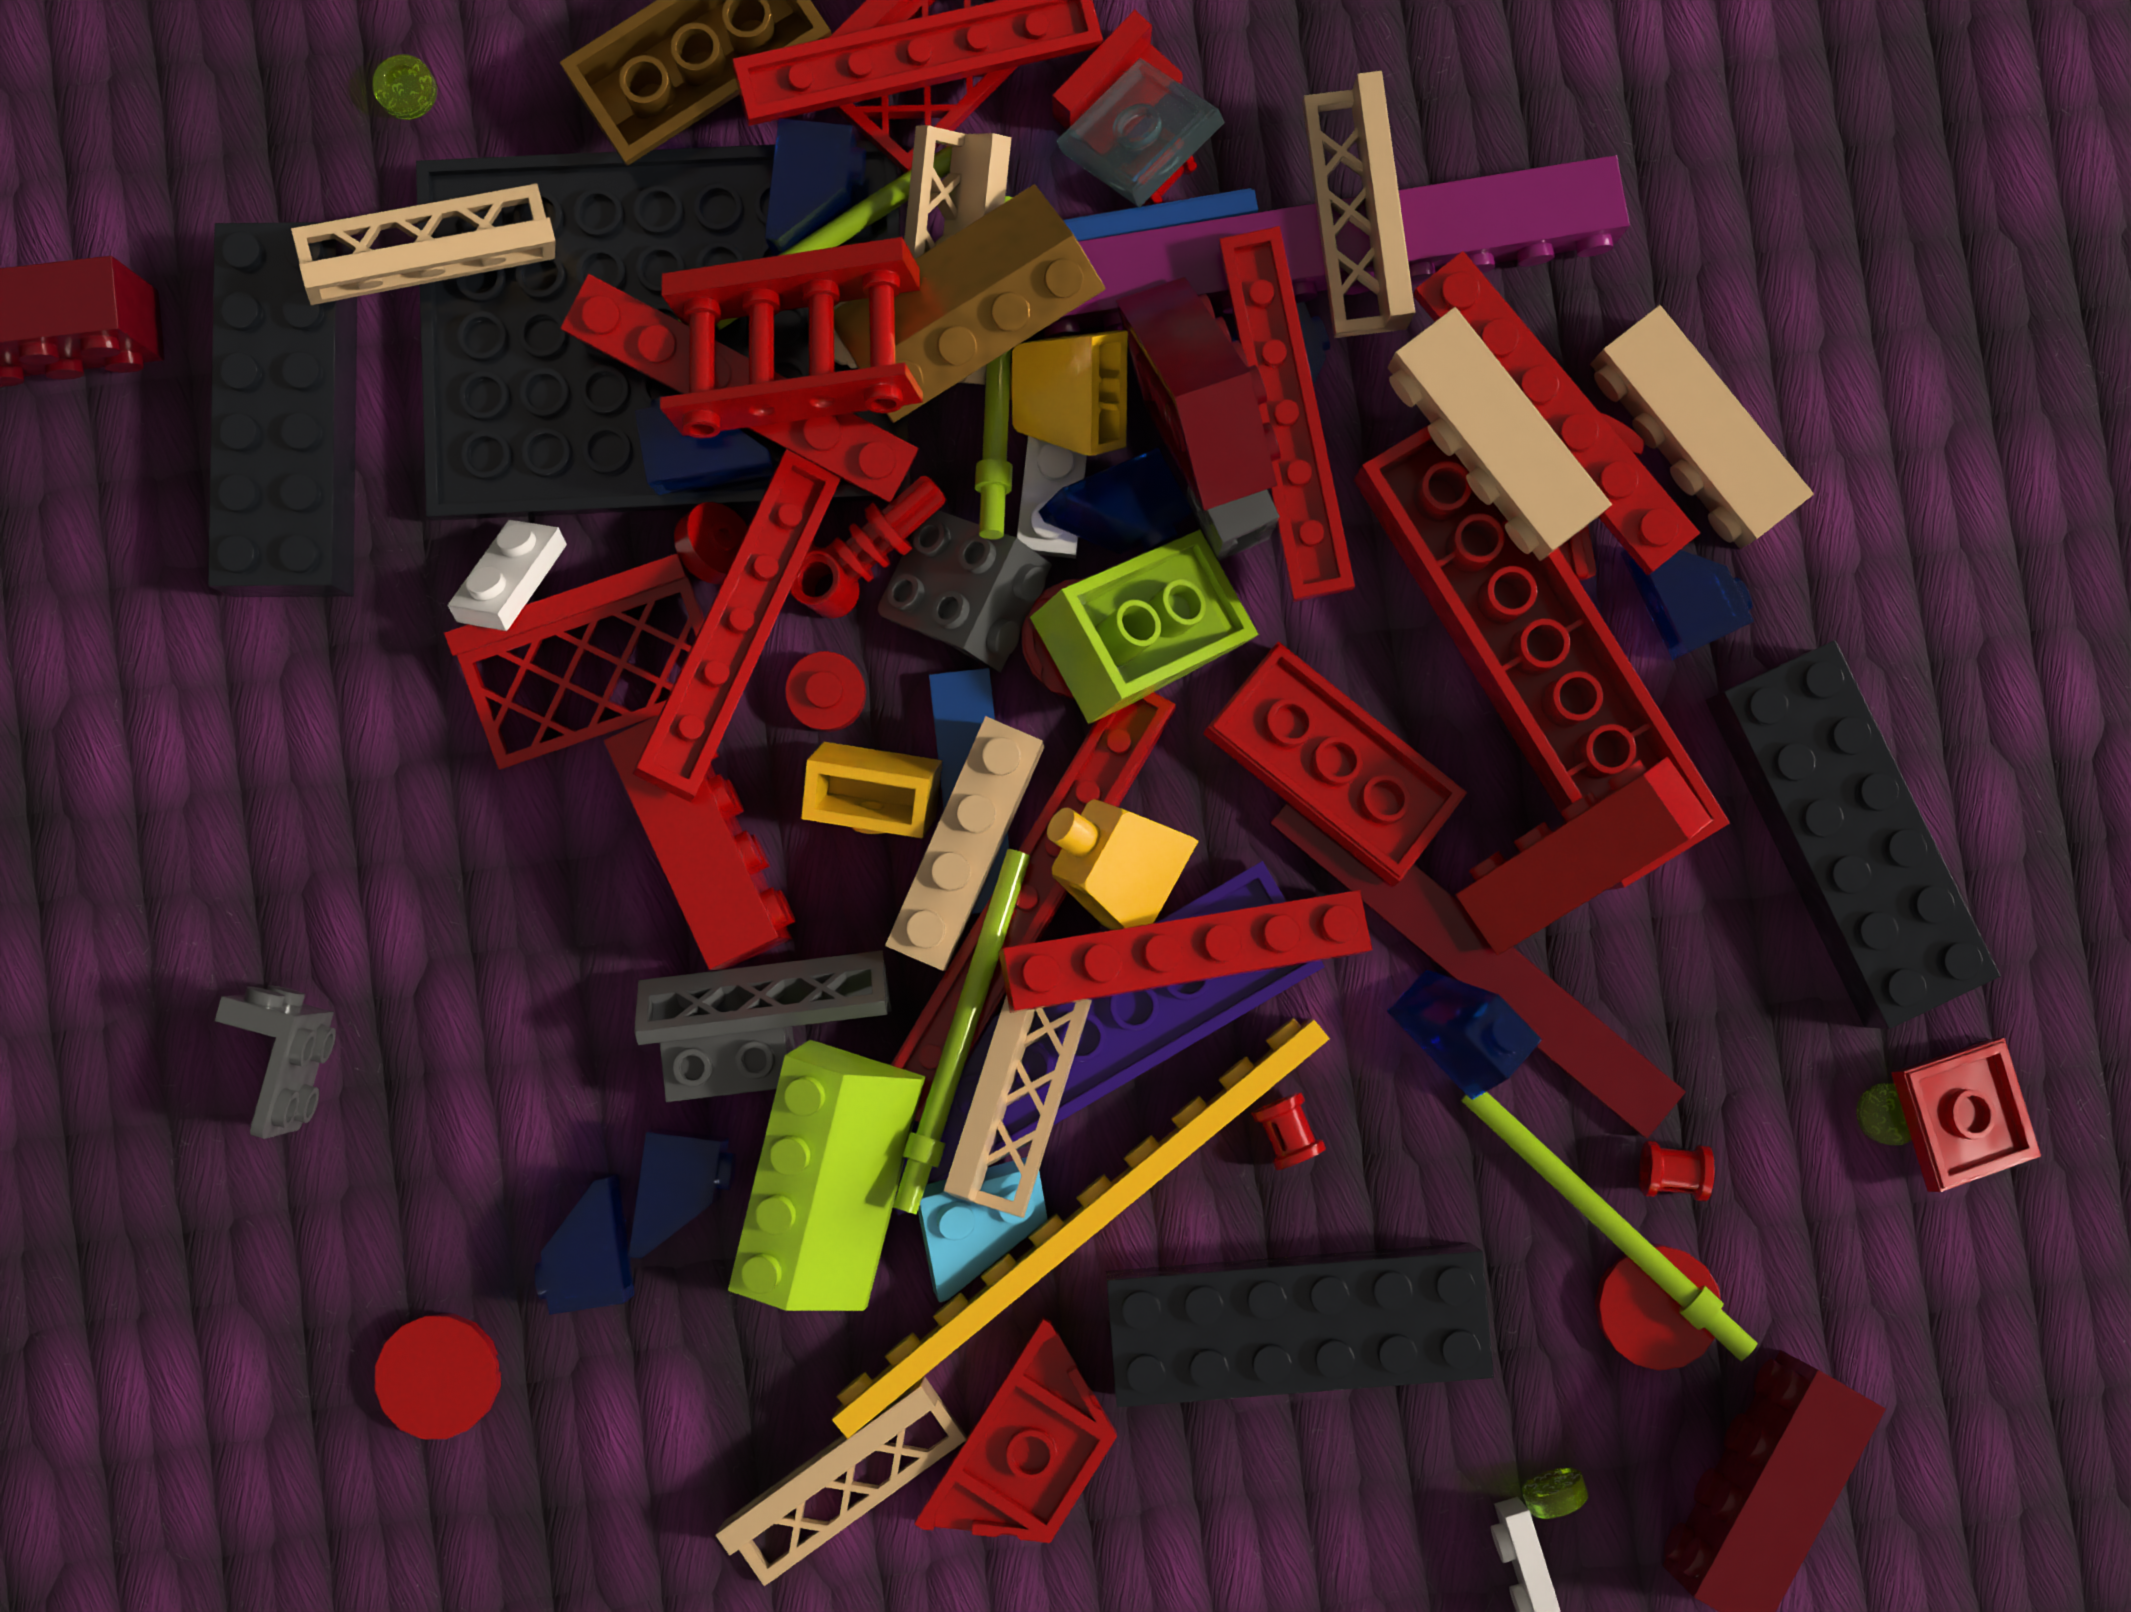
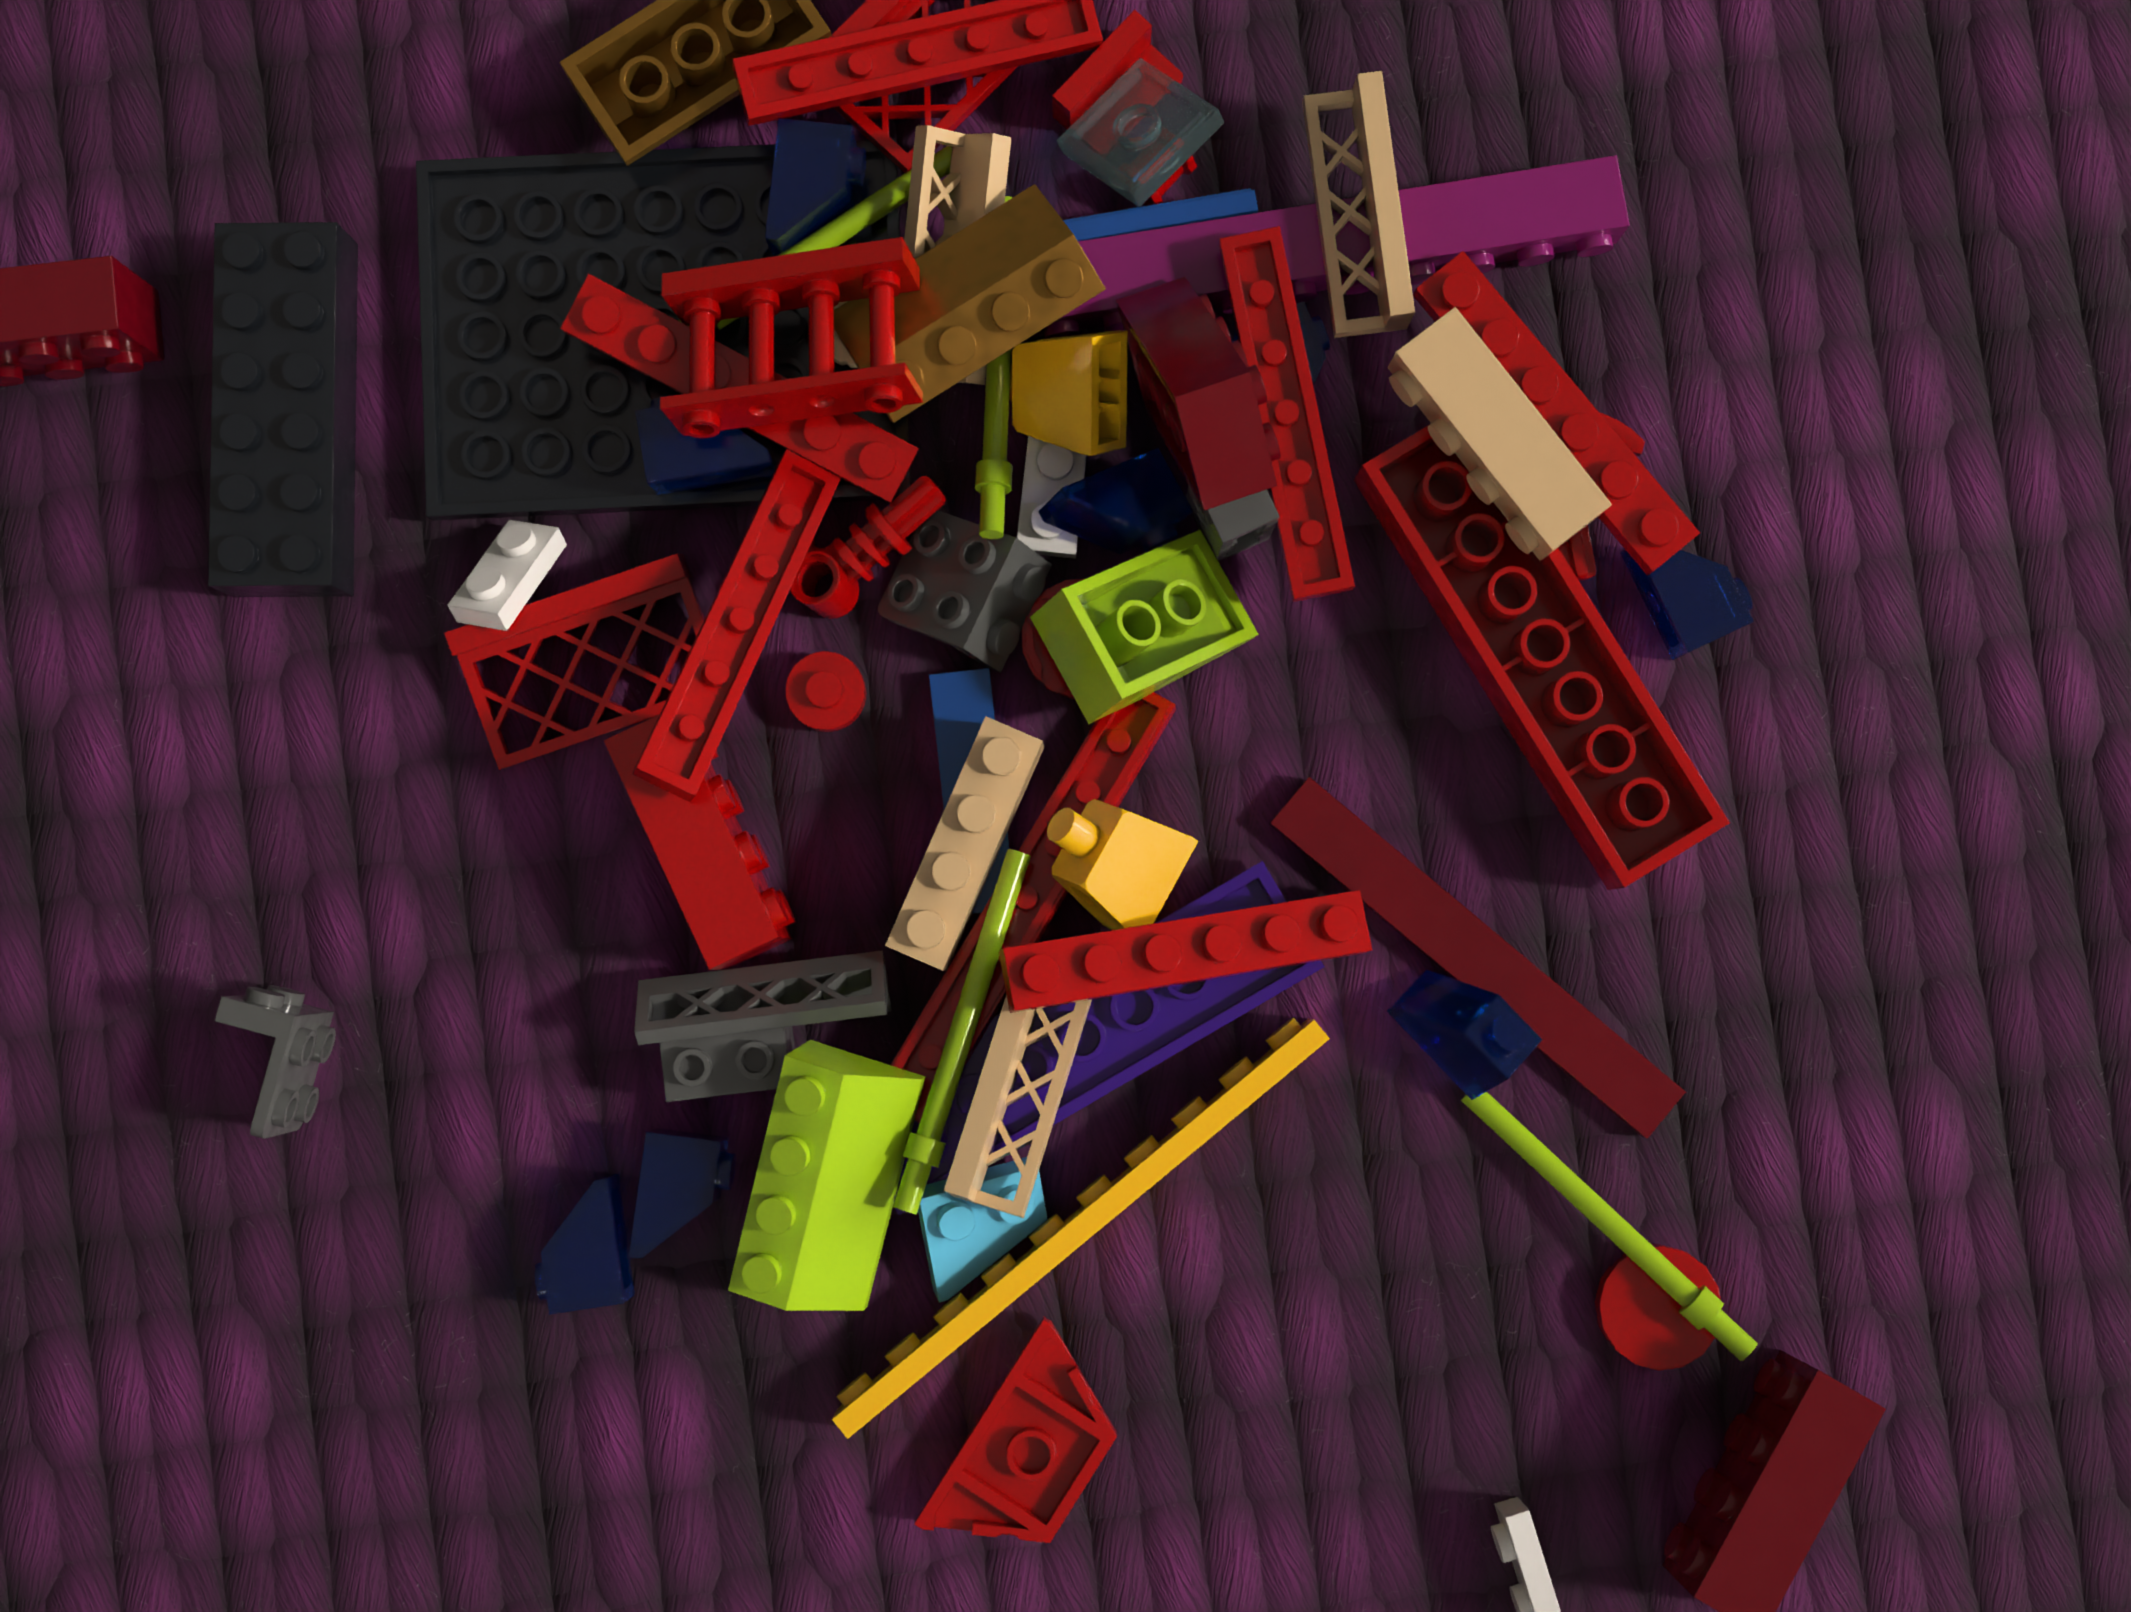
(404, 87): clear neon green tile -> none
(427, 258): tan fence -> none
(437, 1376): red tile -> none
(708, 540): red wheel -> none
(823, 1471): tan fence -> none
(871, 790): yellow brick -> none
(1288, 1131): red bush -> none
(1299, 1324): black brick -> none
(1335, 764): red tile -> none
(1555, 1493): clear neon green tile -> none
(1583, 856): red brick -> none
(1676, 1171): red bush -> none
(1699, 429): tan brick -> none
(1852, 838): black brick -> none
(1882, 1116): clear neon green tile -> none
(1966, 1115): plate -> none

